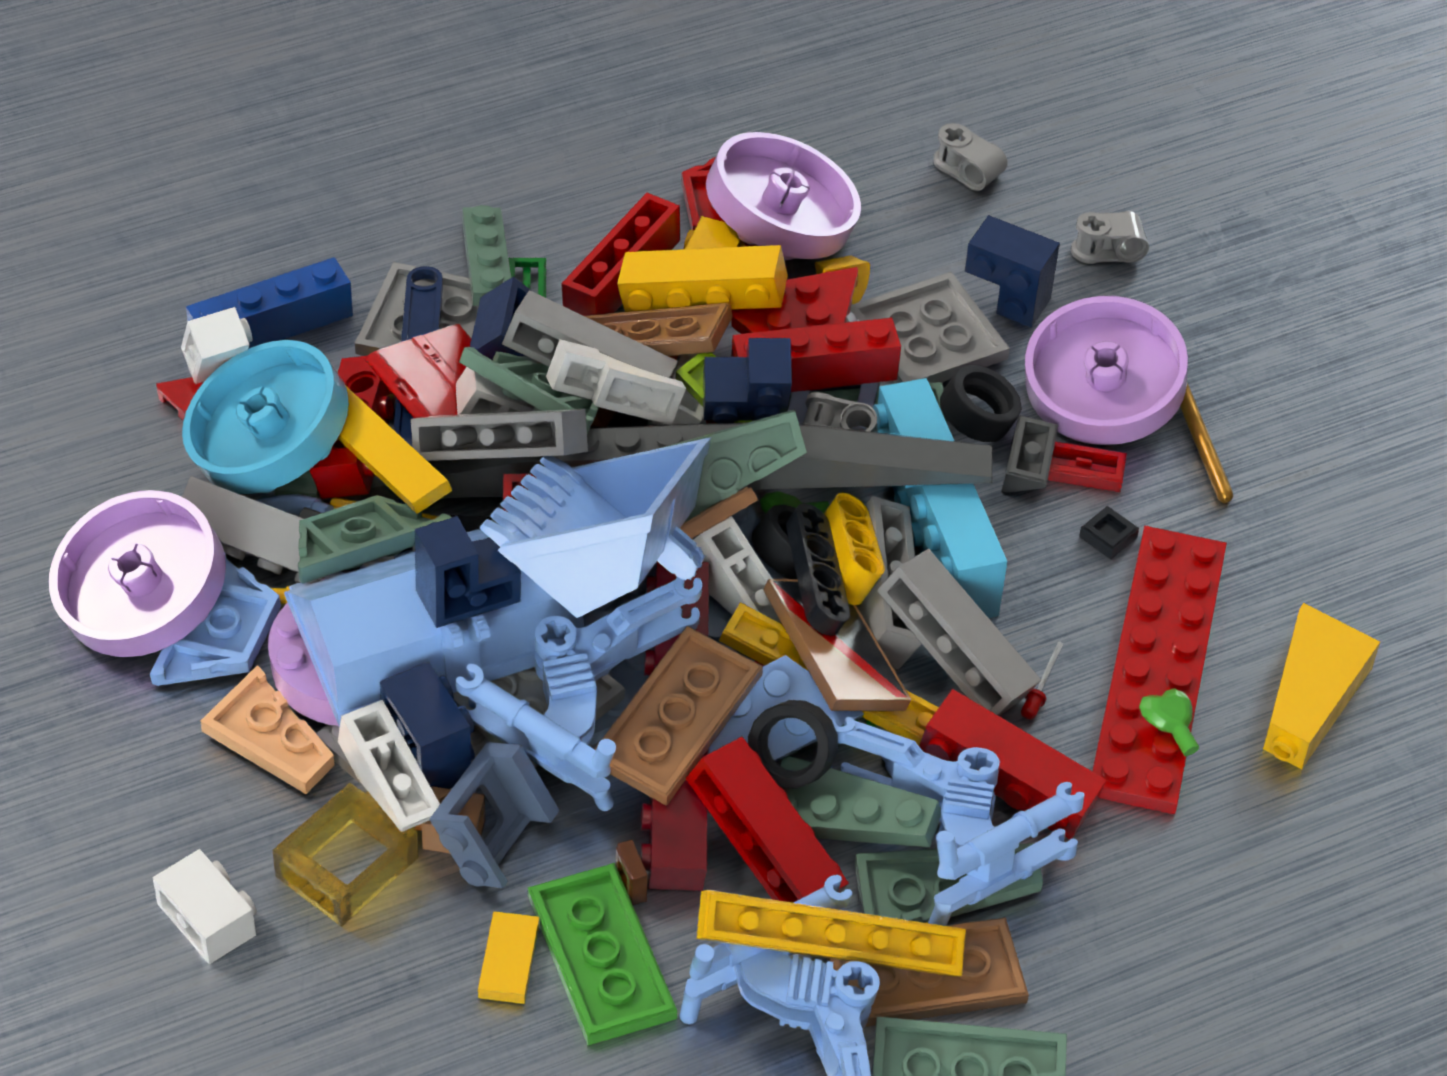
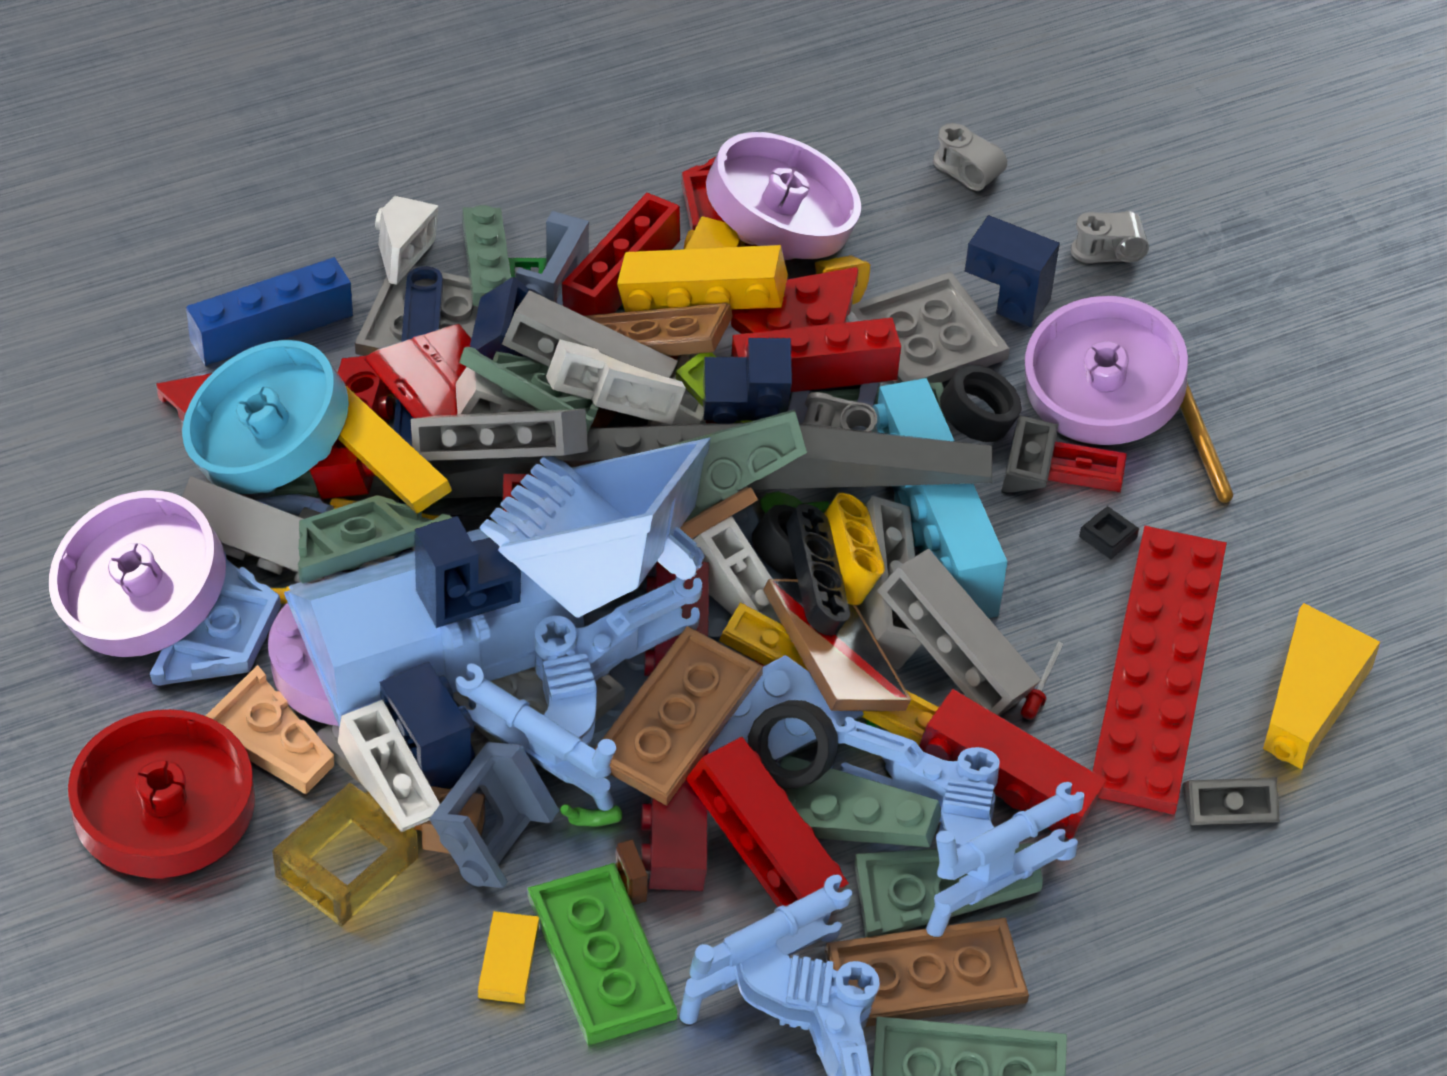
(161, 793): none -> red piece
(205, 905): white brick -> none
(213, 341): white brick -> none
(405, 234): none -> white slope
(565, 249): none -> sand blue window
(592, 818): none -> bright green piece
(830, 933): yellow tile -> none
(1172, 715): bright green rock -> none
(1232, 801): none -> dark grey slope

